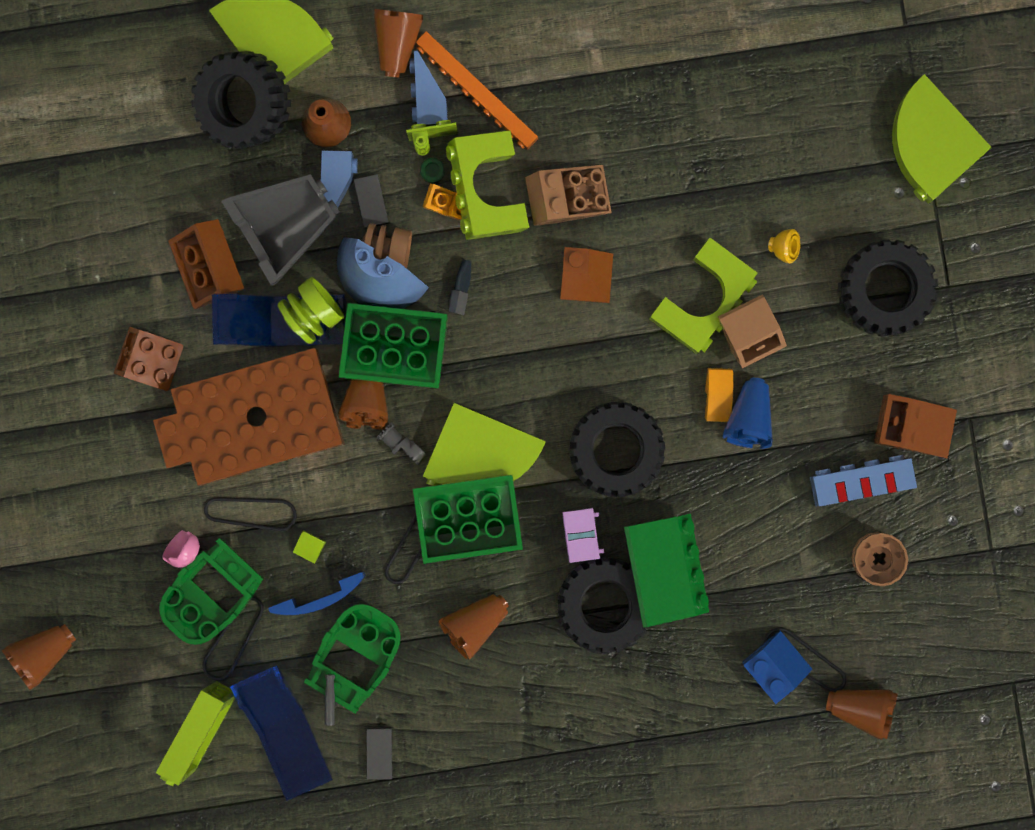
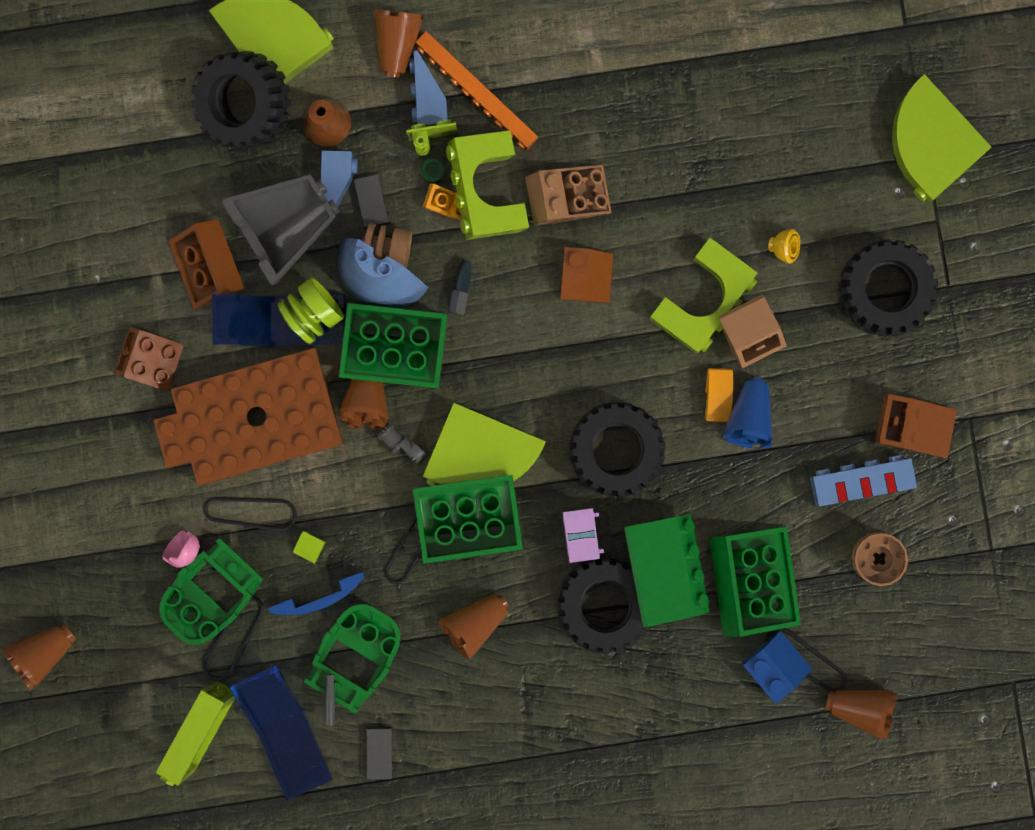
(755, 582): none -> green slope

